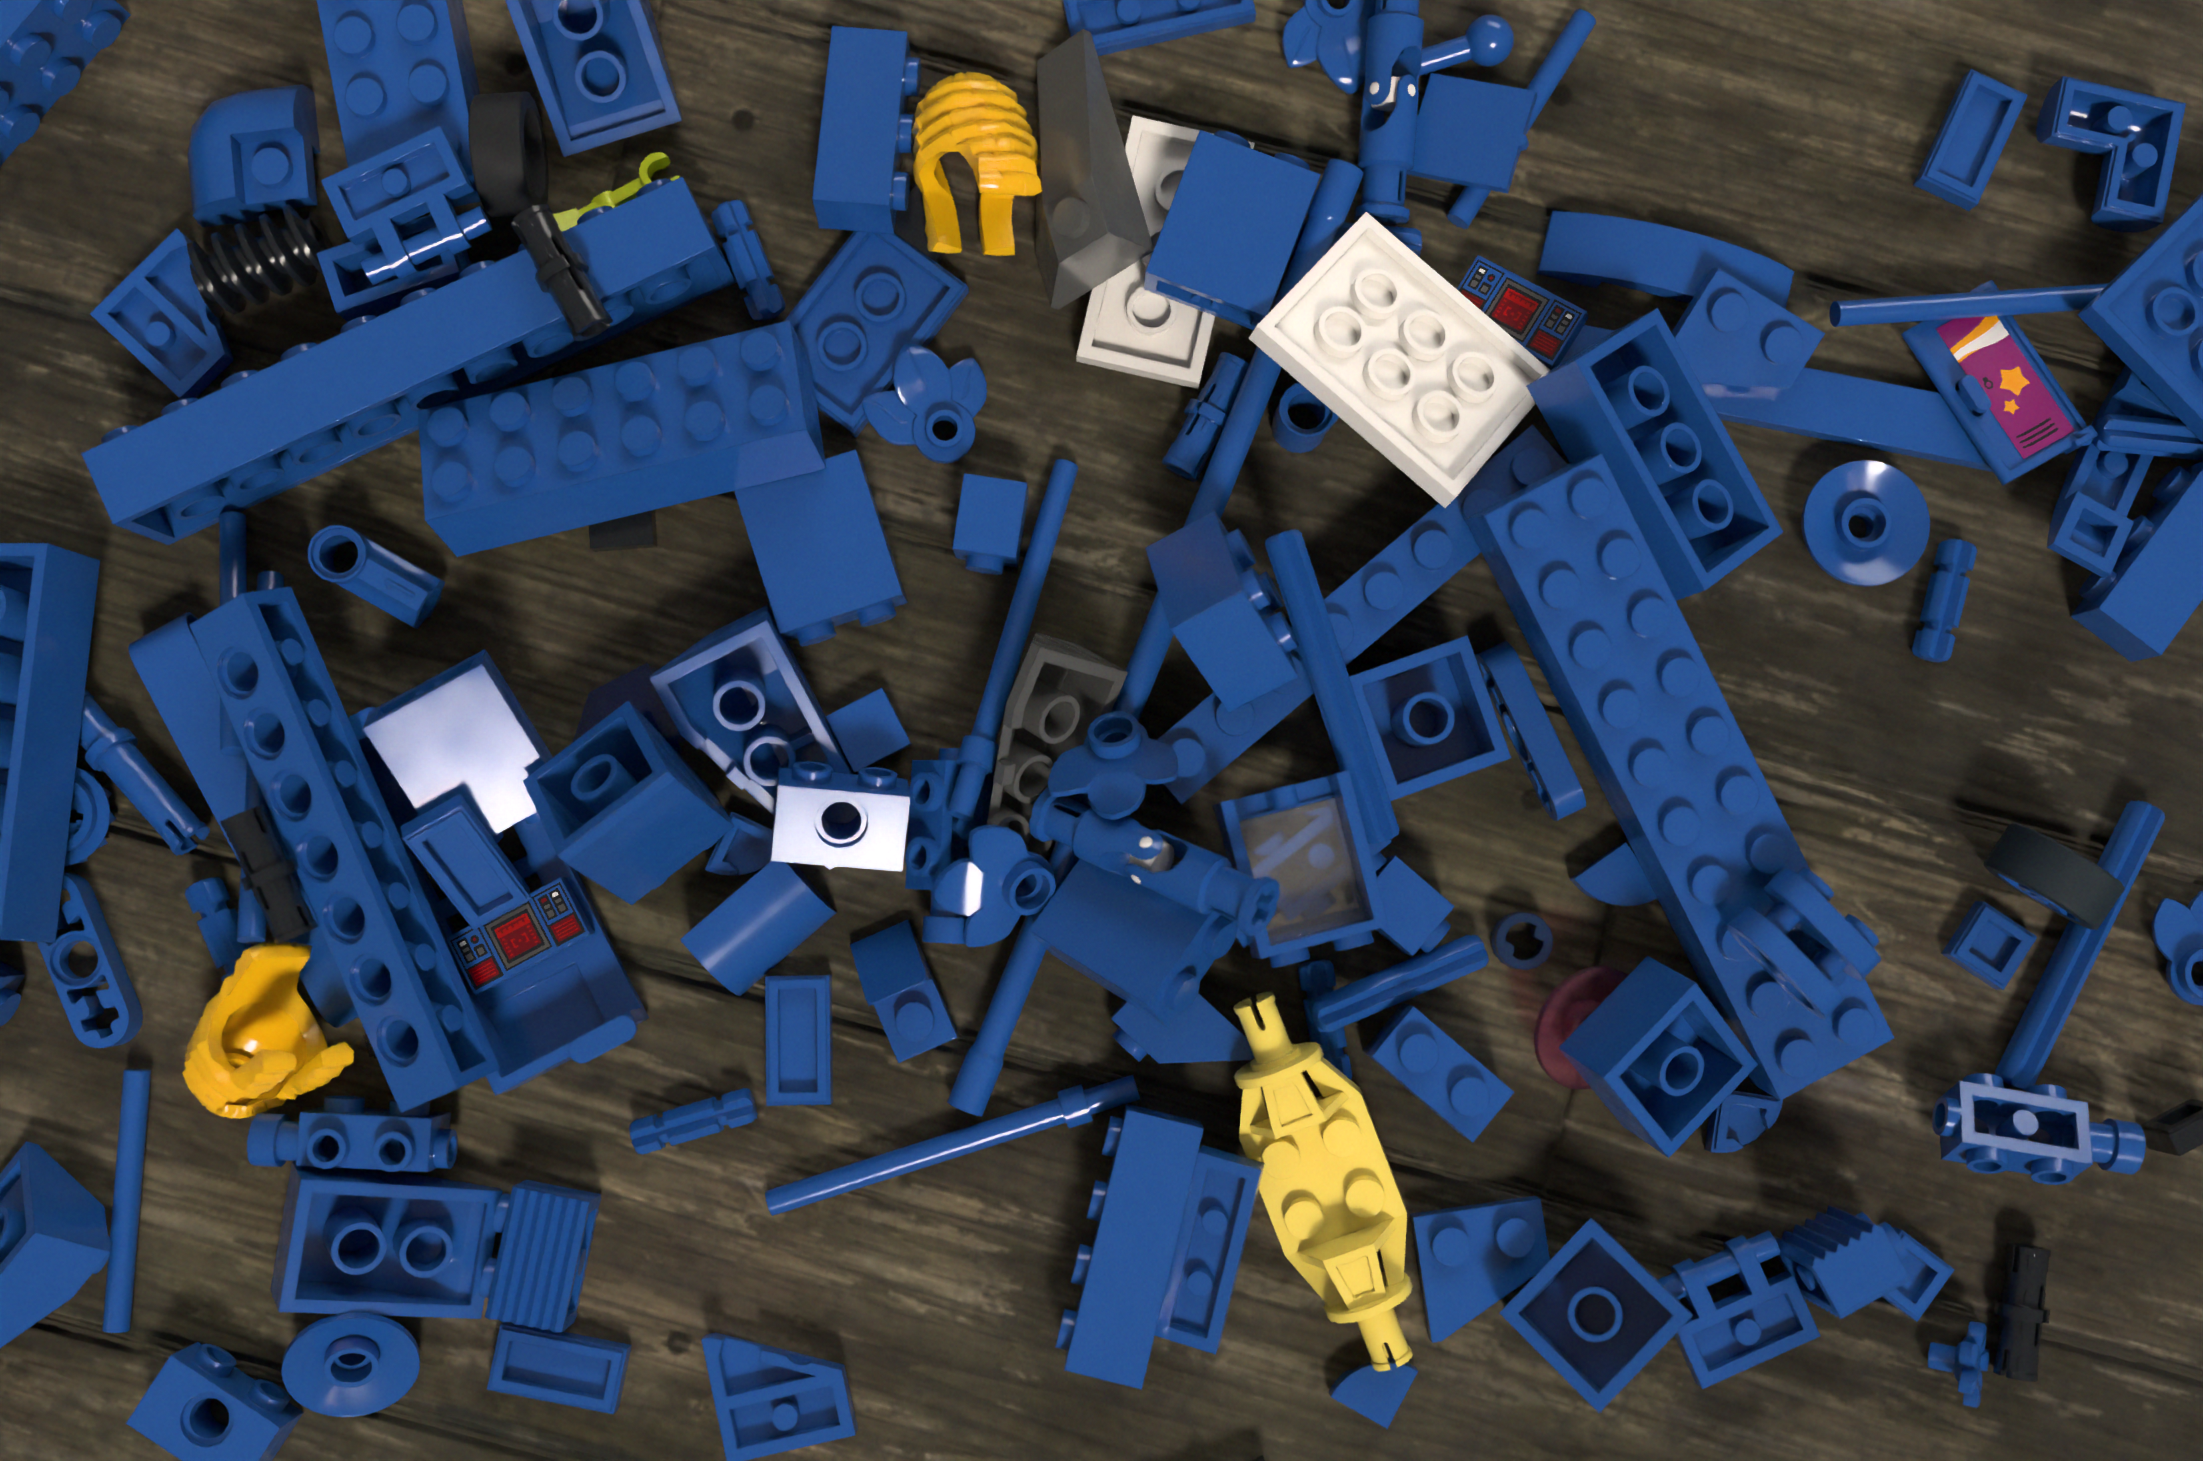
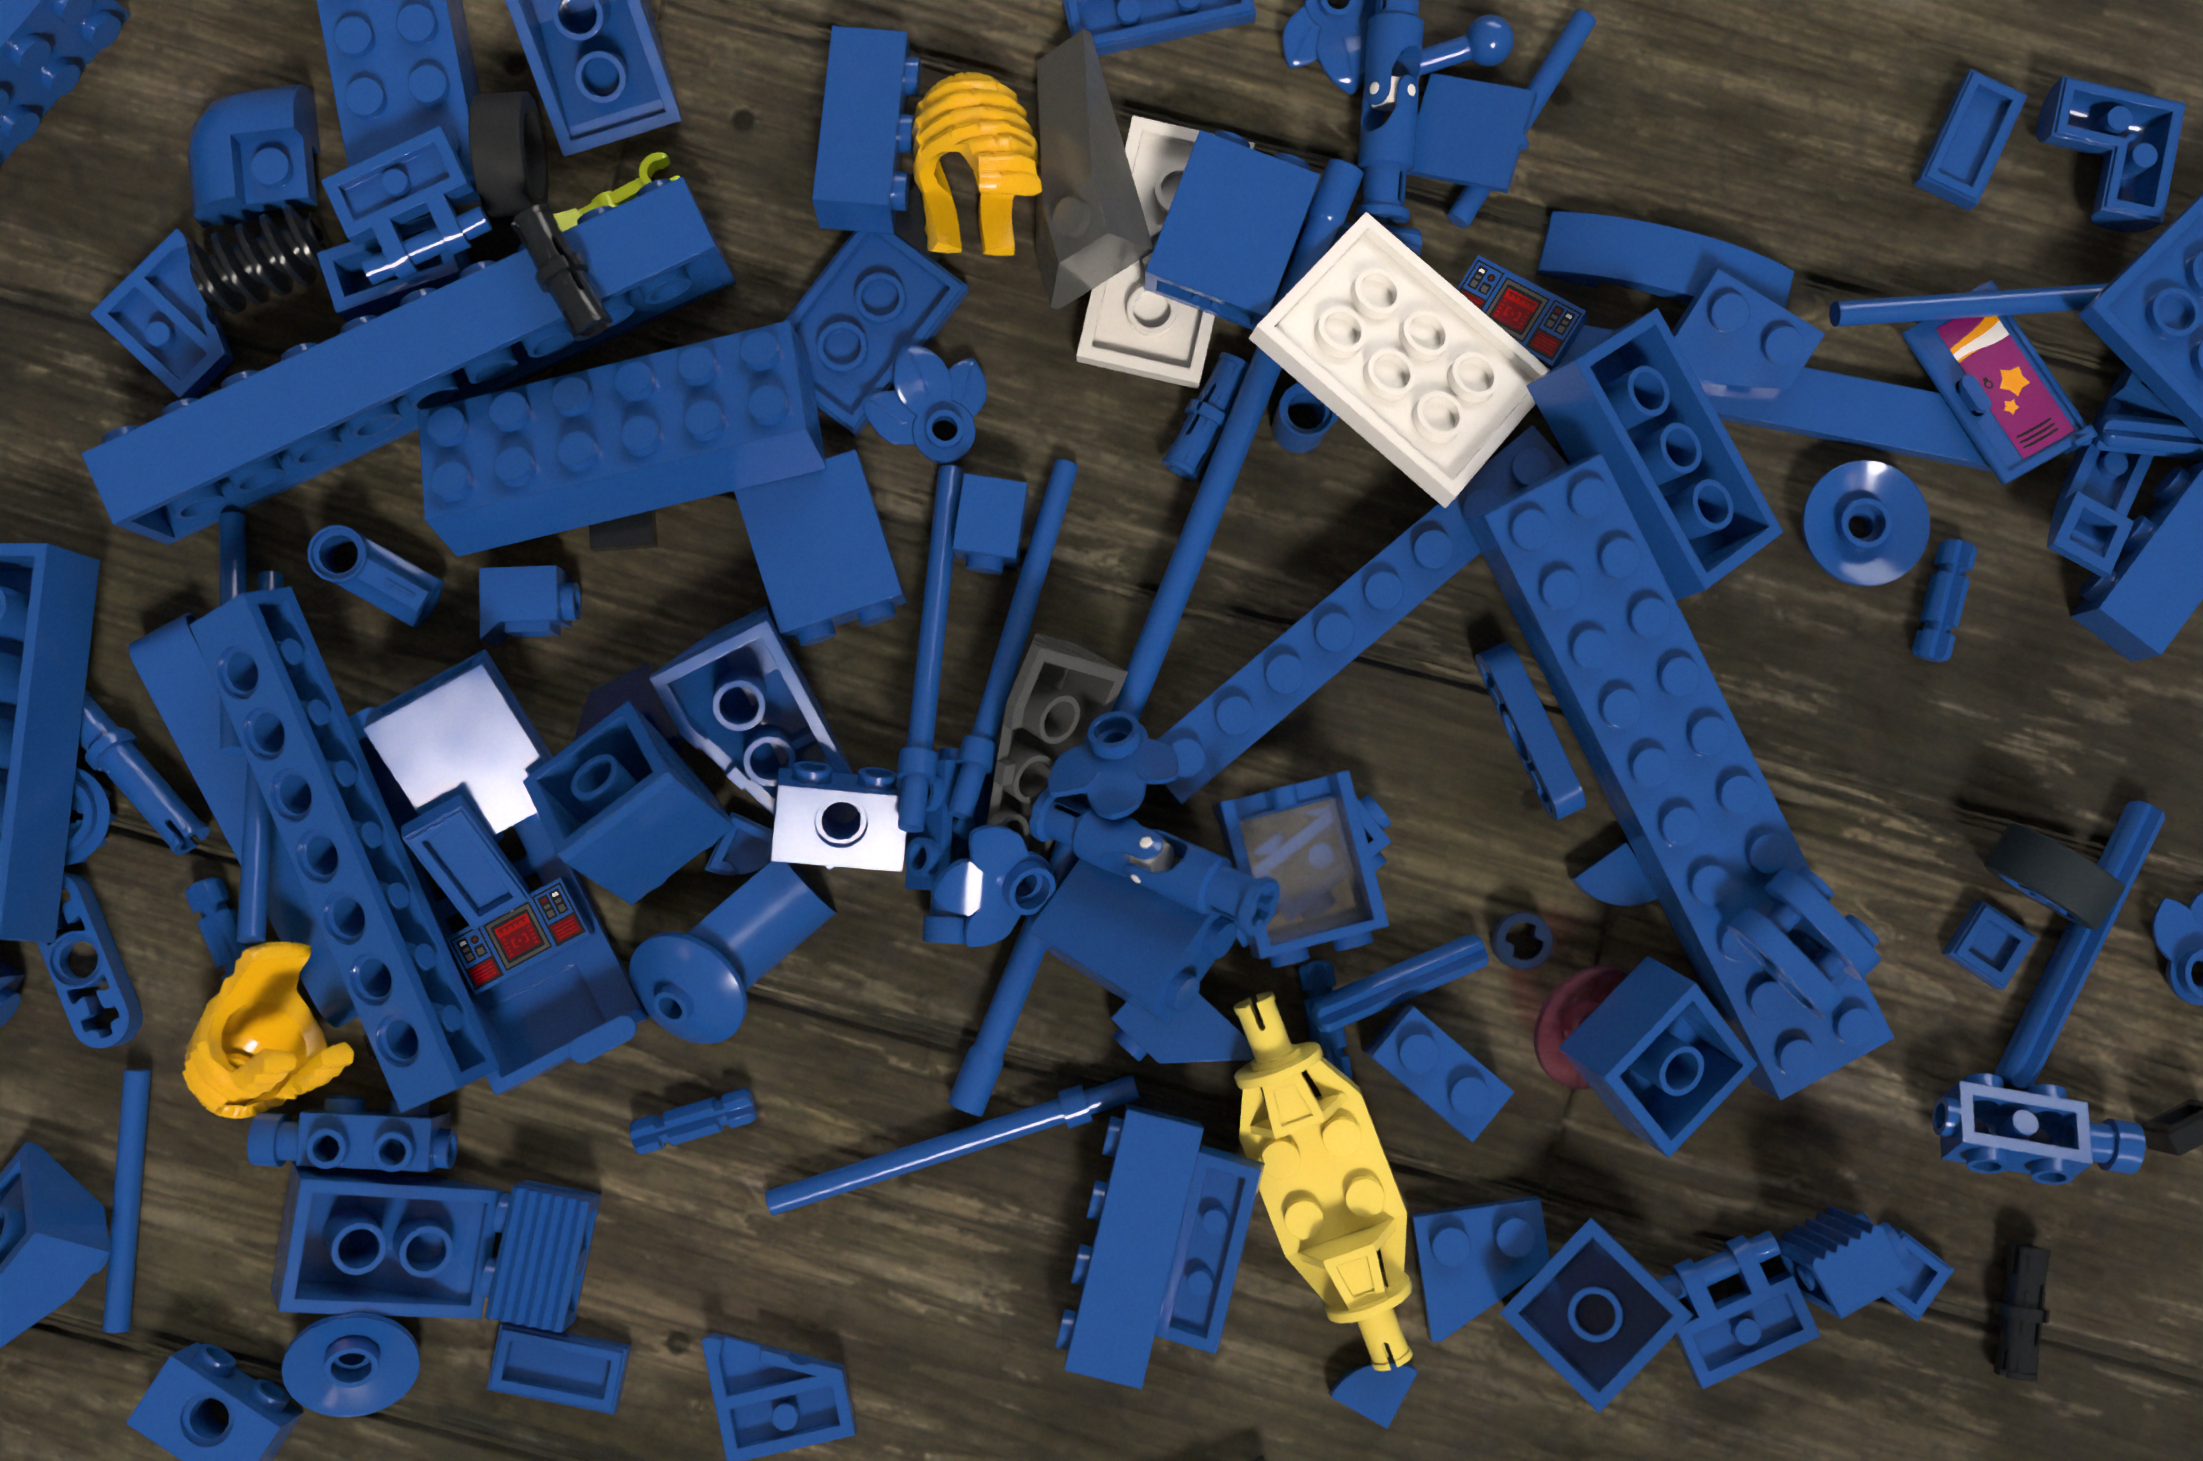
(269, 874): black pin -> none
(526, 602): none -> blue window
(688, 987): none -> blue dish
(748, 260): blue axle -> none
(799, 1040): blue tile -> none
(868, 730): blue tile -> none
(903, 991): blue slope -> none
(918, 761): none -> blue bar
(1223, 610): blue brick -> none
(1331, 682): blue axle -> none
(1412, 908): blue brick -> none
(1429, 718): blue brick -> none
(1740, 1121): blue tile -> none
(1964, 1361): blue plant -> none

